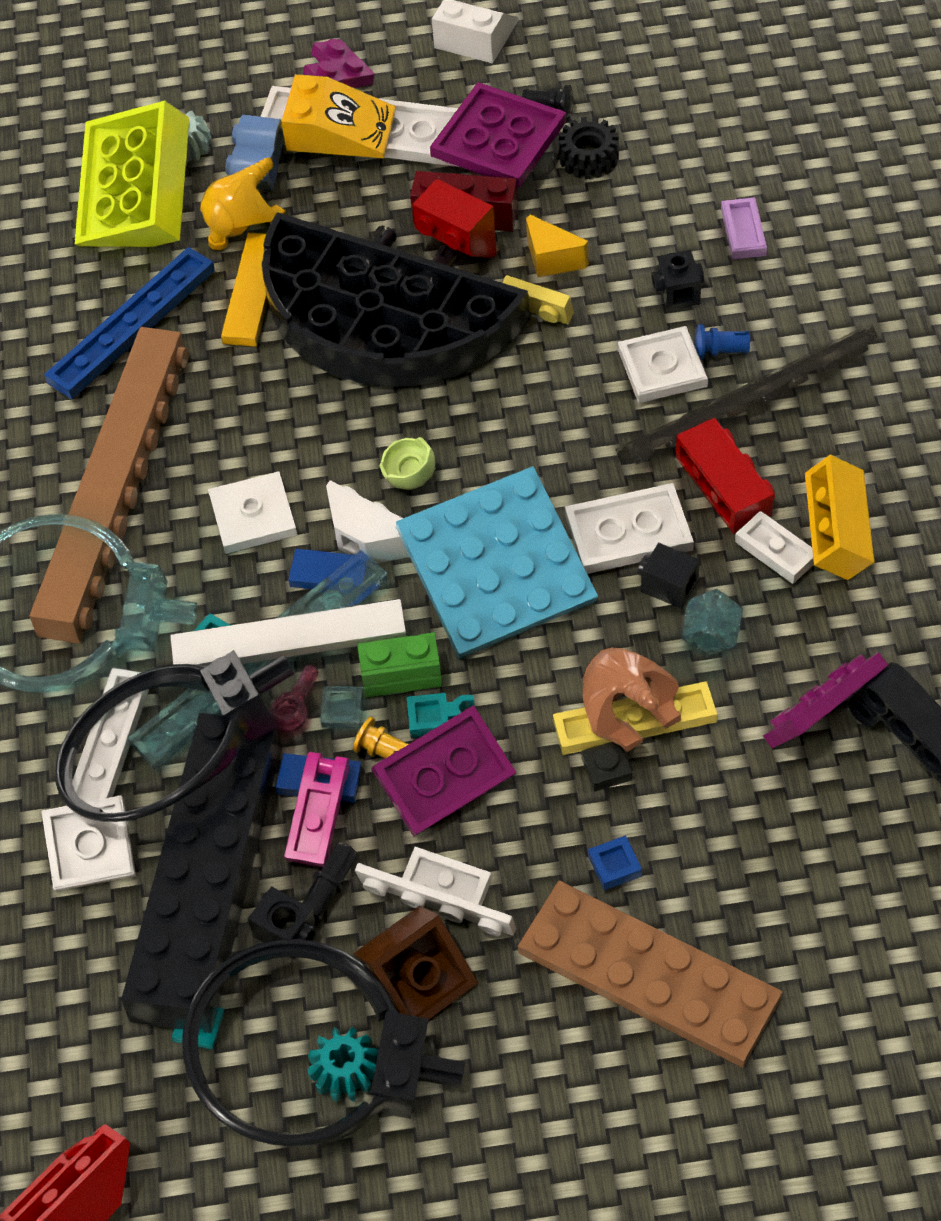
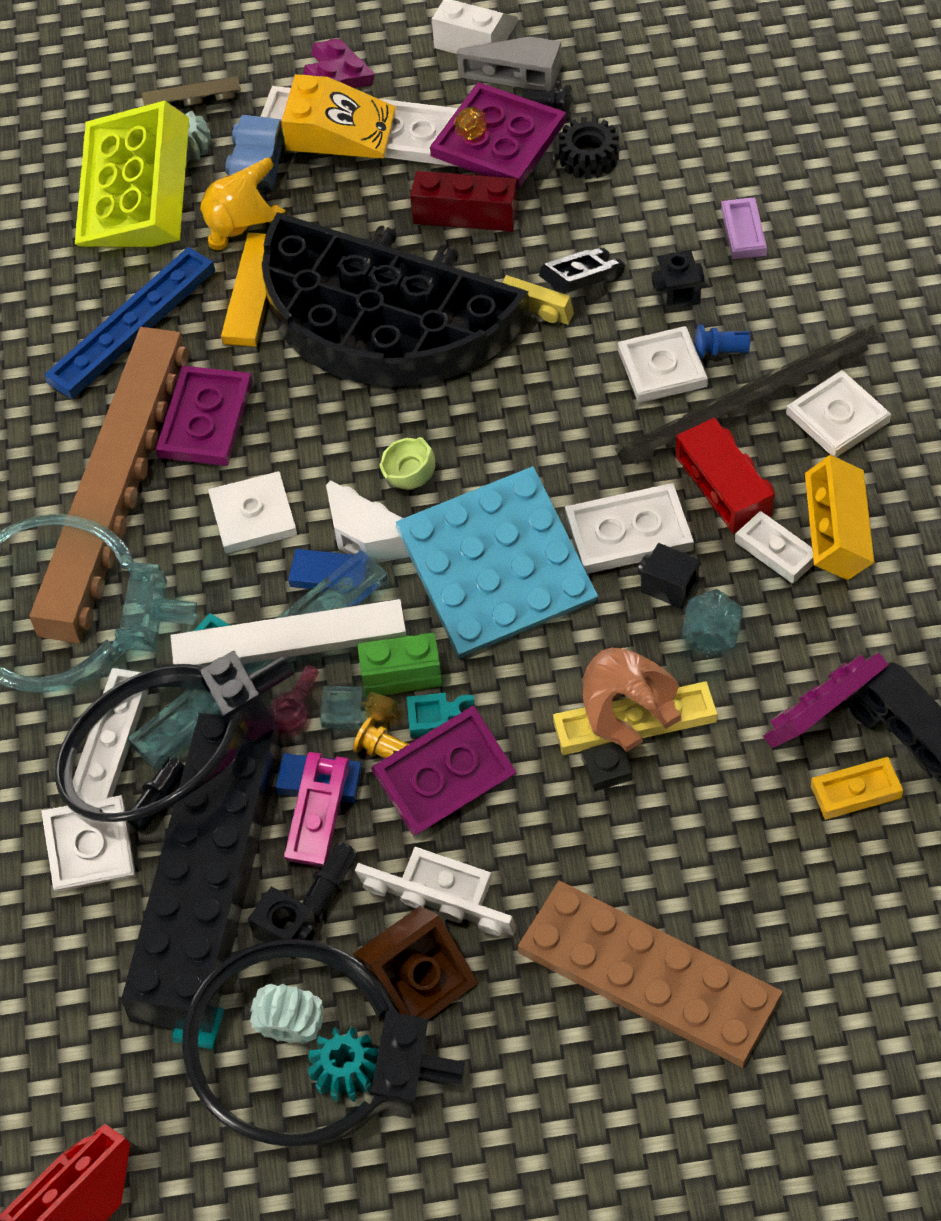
(157, 789): none -> black axle
(193, 93): none -> dark tan plate
(204, 415): none -> magenta plate
(286, 1013): none -> light aqua gear
(380, 707): none -> clear yellow plate
(456, 219): red slope -> none
(470, 123): none -> clear yellow plate
(515, 62): none -> light grey slope
(554, 248): yellow slope -> none
(581, 270): none -> black hinge
(615, 863): blue plate -> none
(838, 413): none -> white plate
(856, 788): none -> yellow plate

